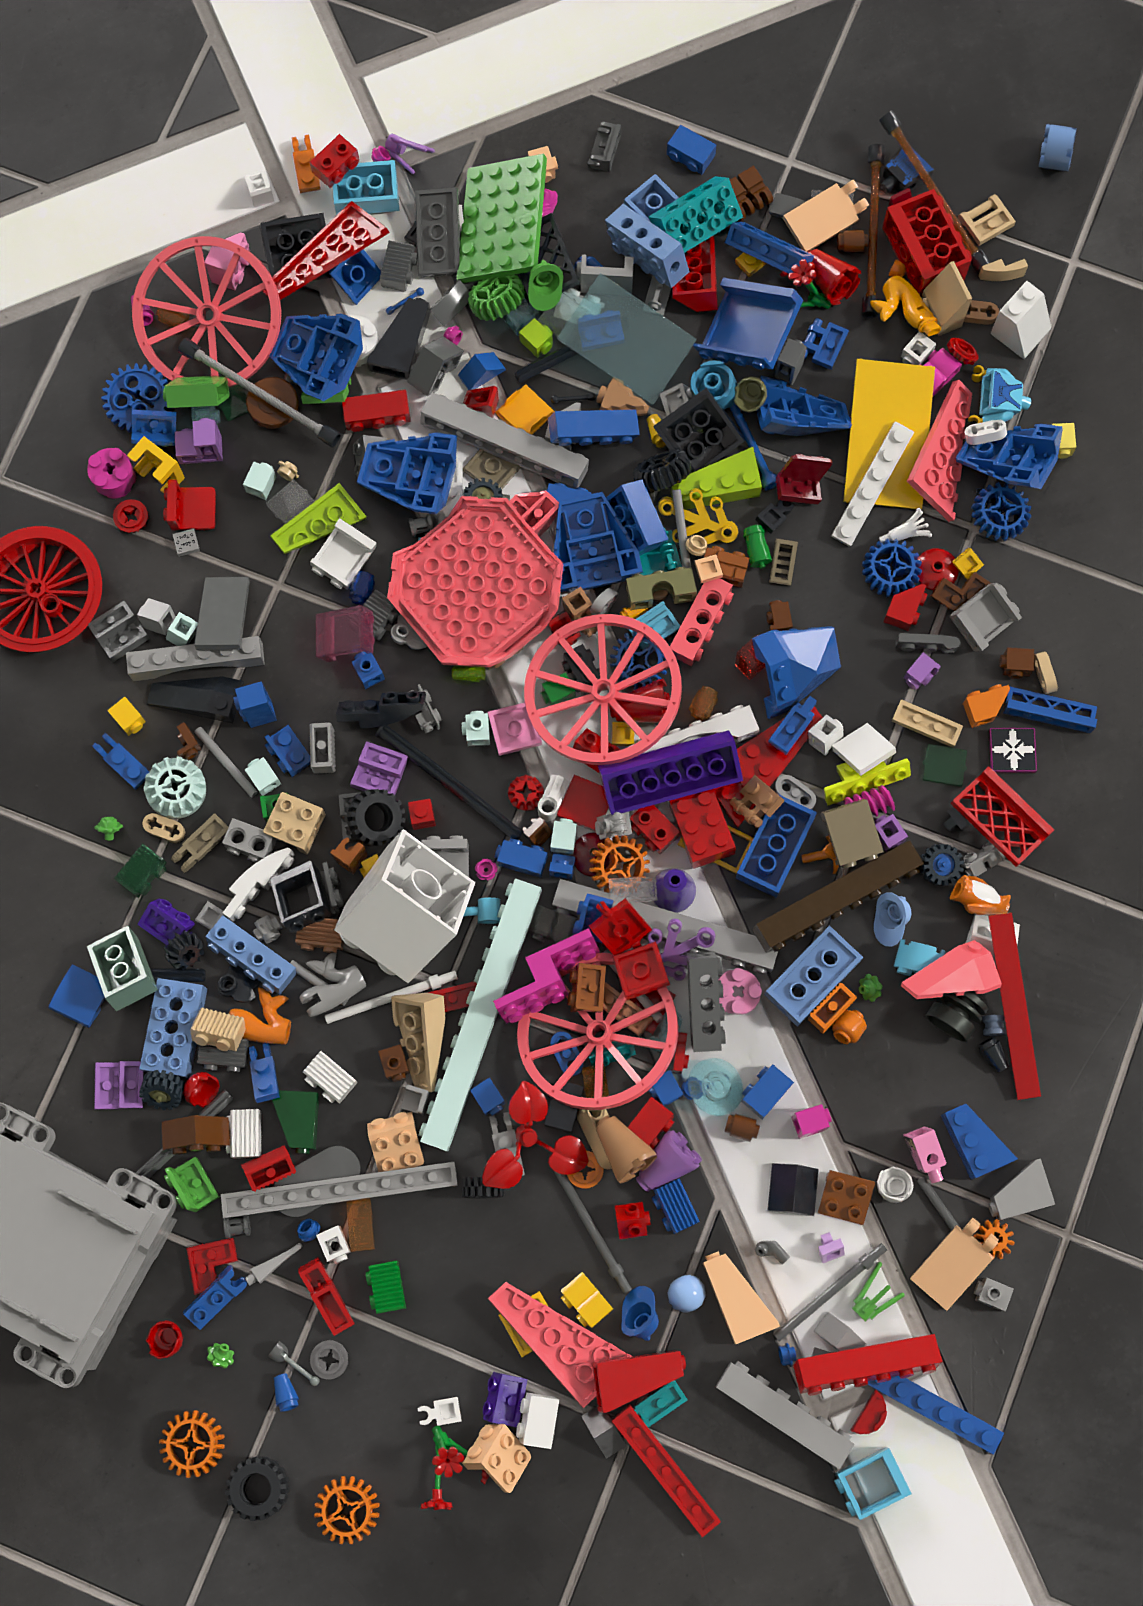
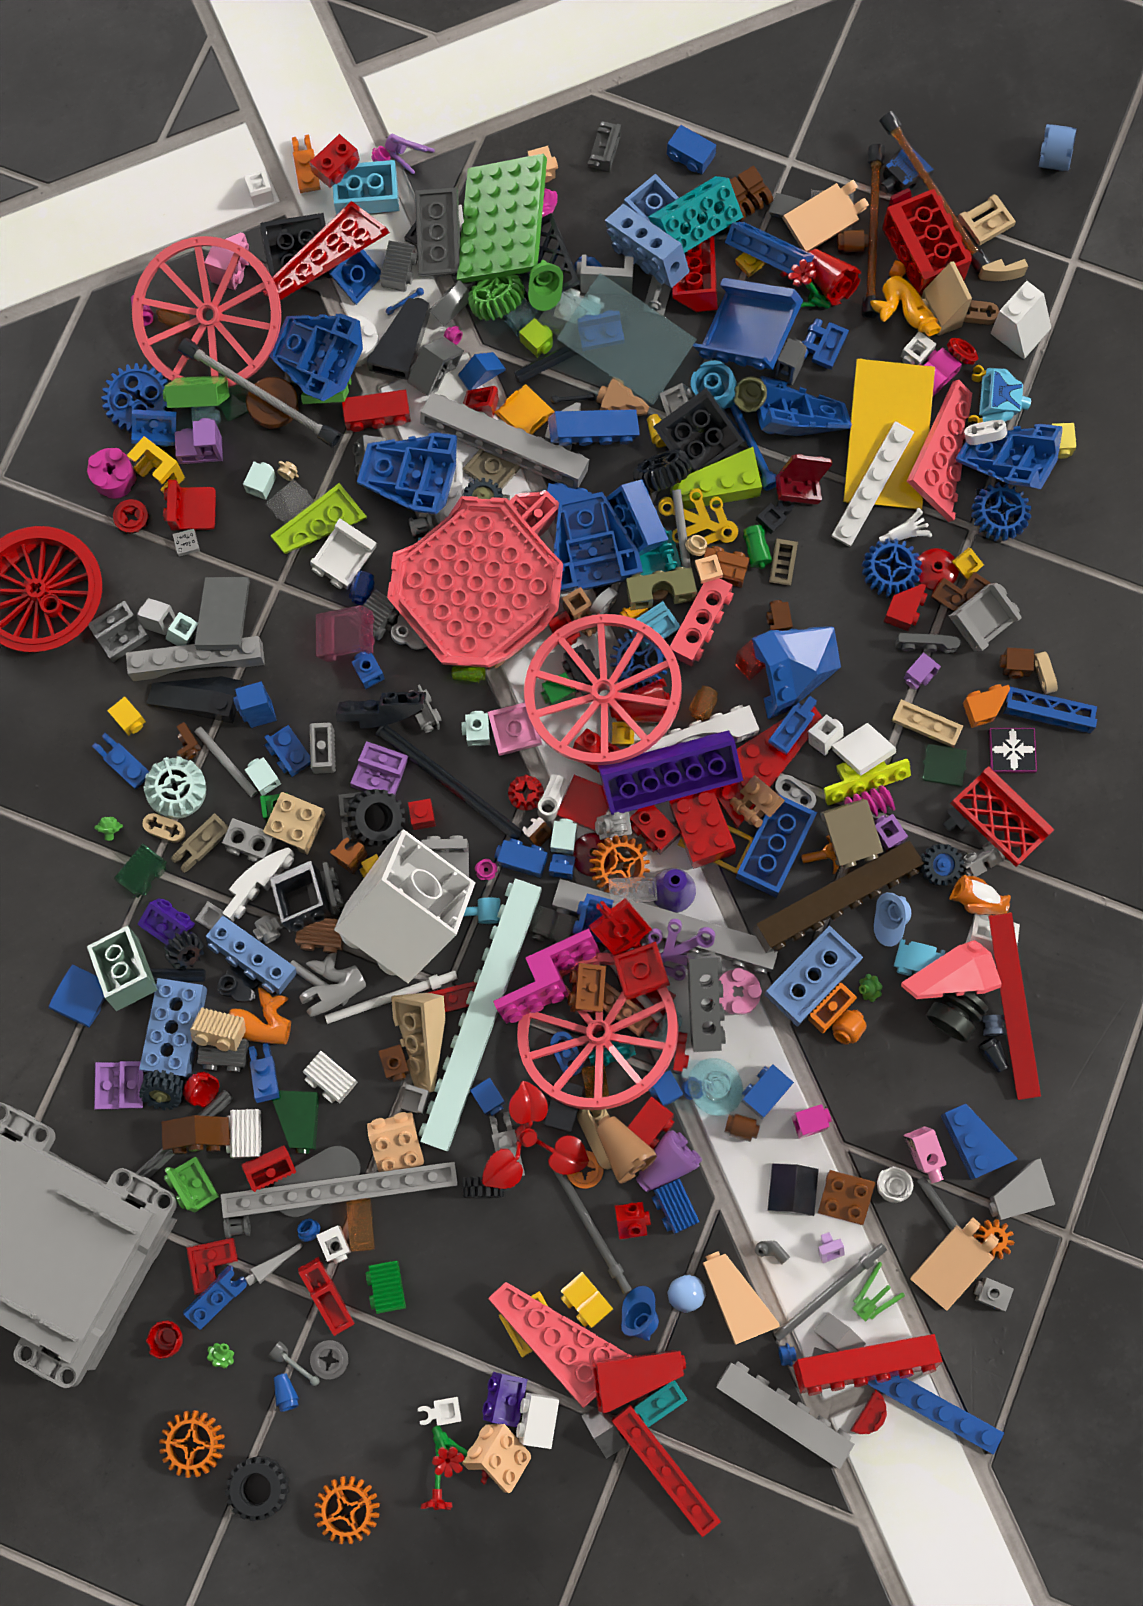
(894, 1472): medium azure window -> none

